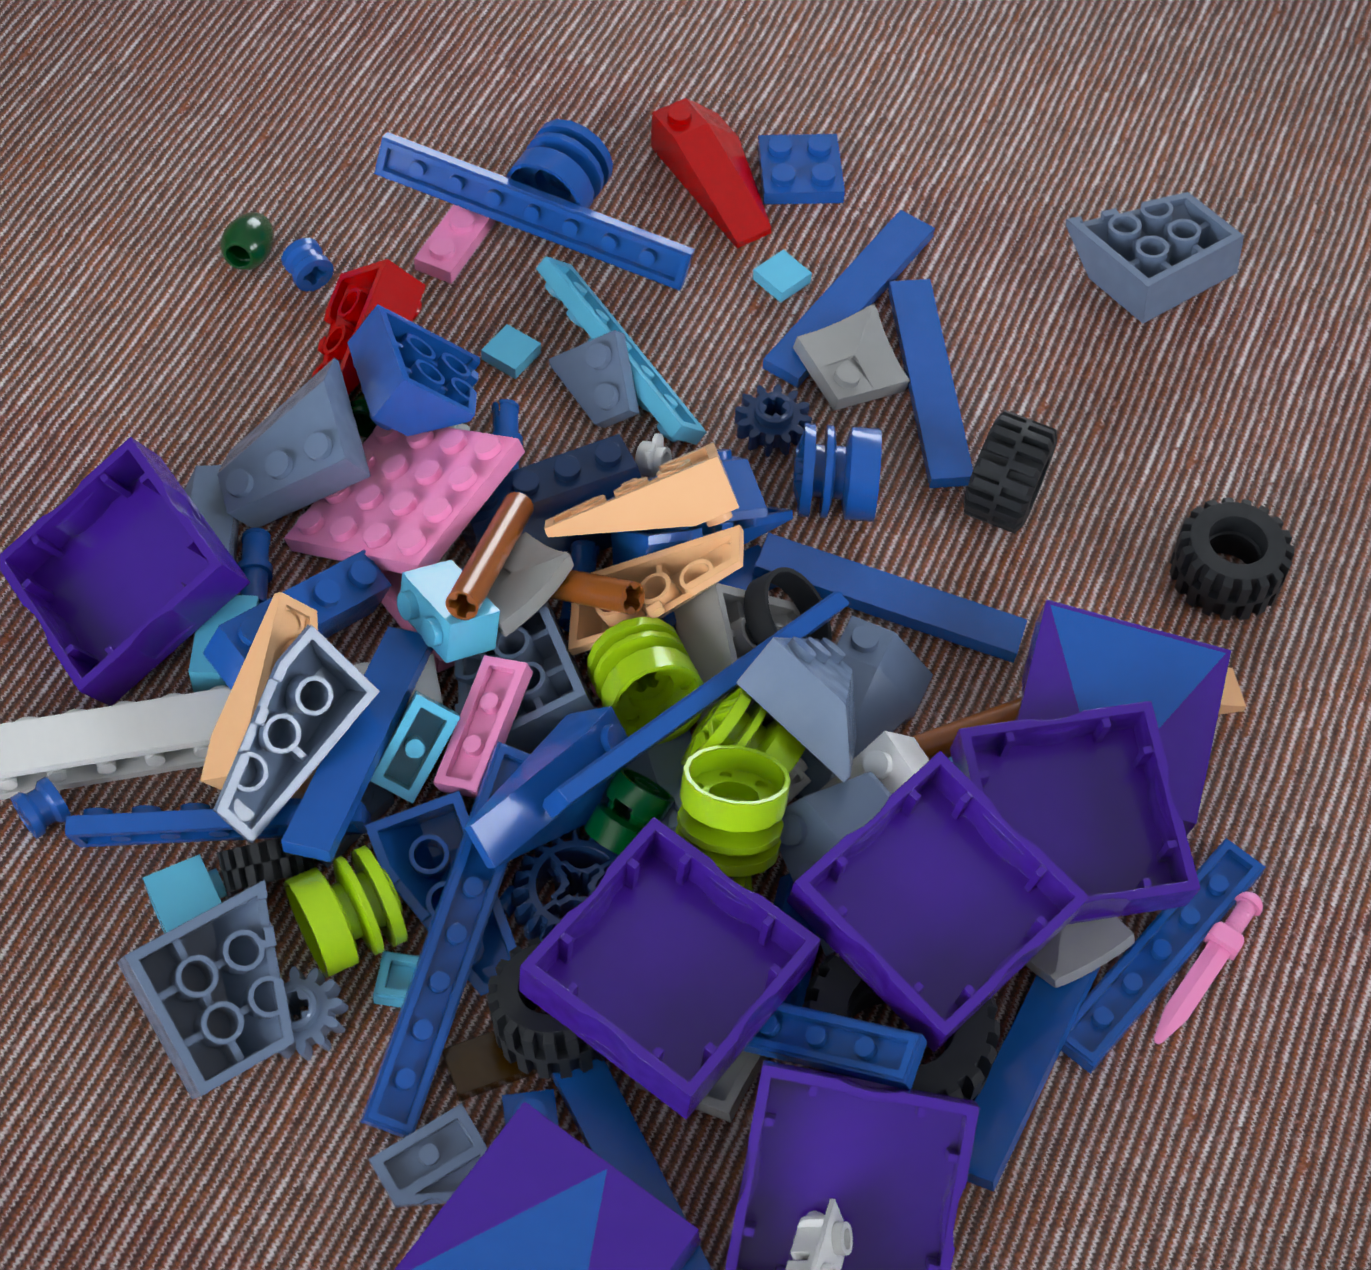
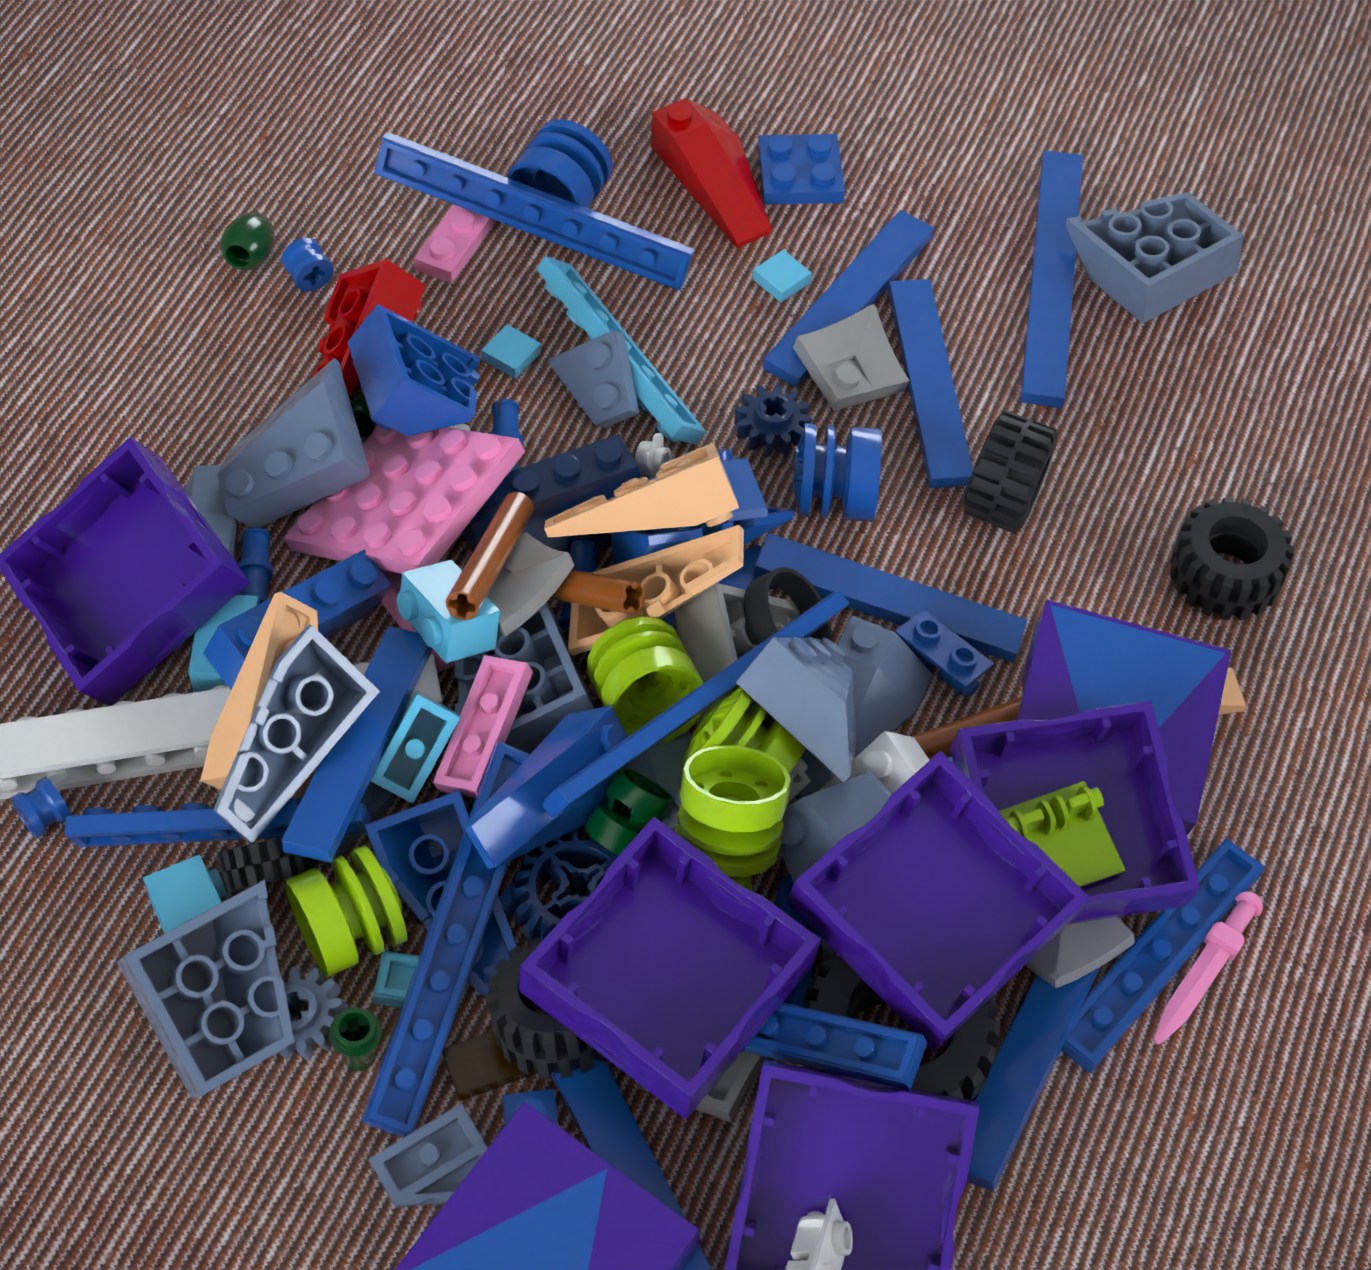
(356, 1037): none -> dark green cone
(940, 647): none -> blue hinge
(1051, 281): none -> blue tile
(1069, 832): none -> lime hinge

